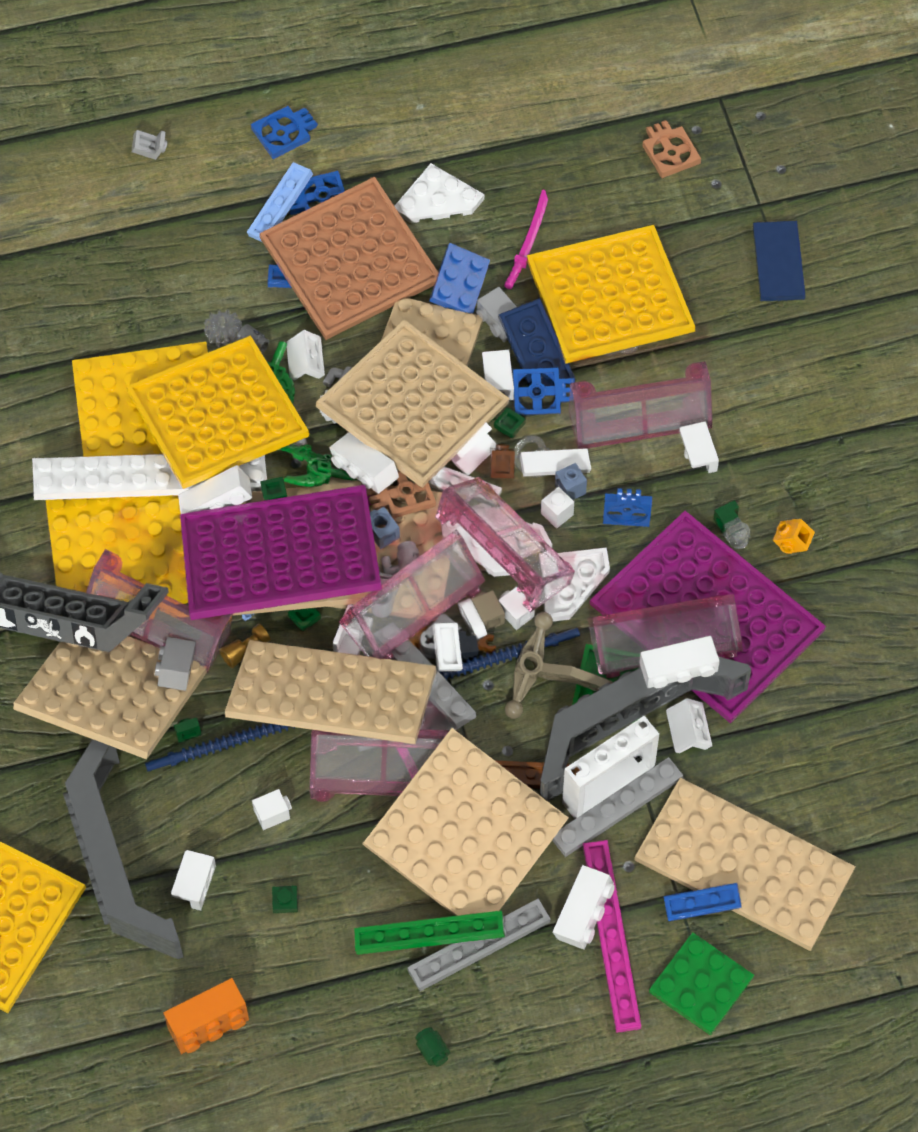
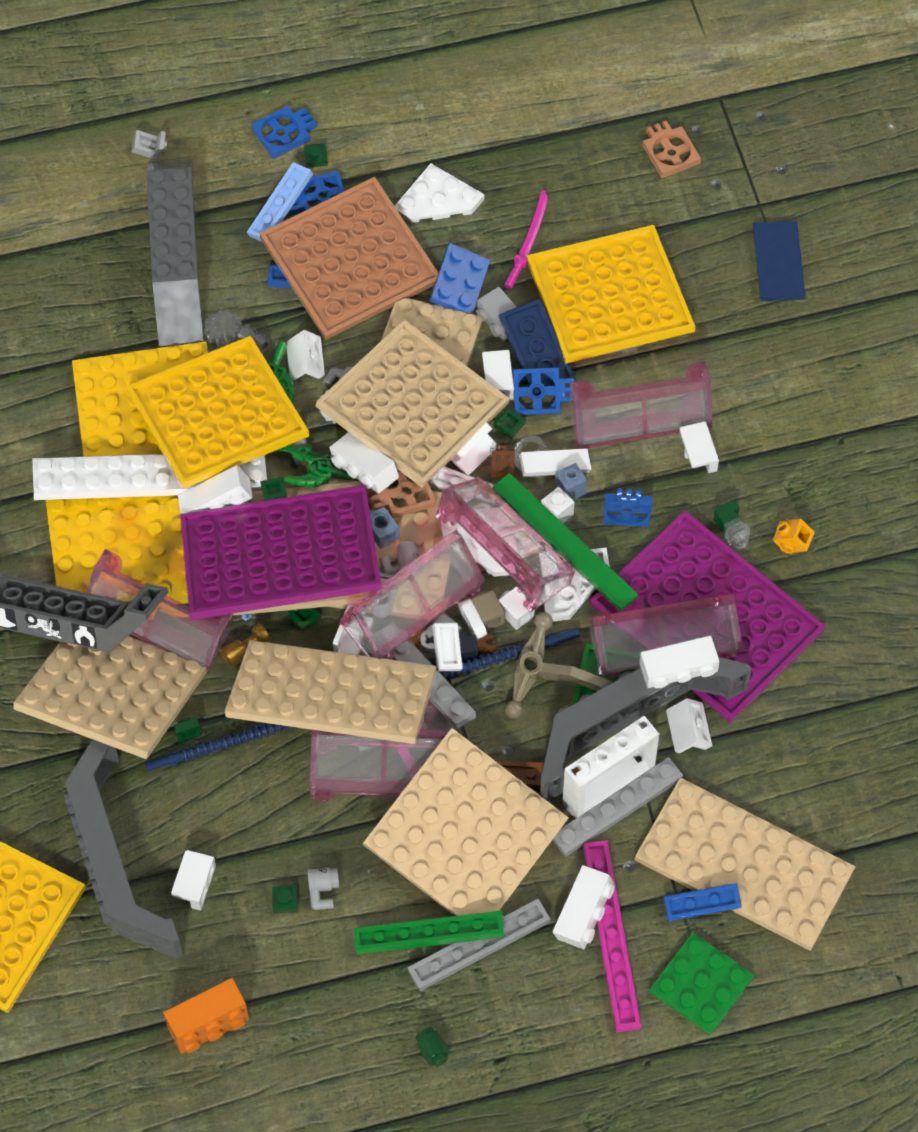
(174, 252): none -> dark grey slope
(176, 663): light grey brick -> none
(271, 809): white brick -> none
(315, 155): none -> dark green plate
(322, 880): none -> light grey piece
(565, 543): none -> green tile

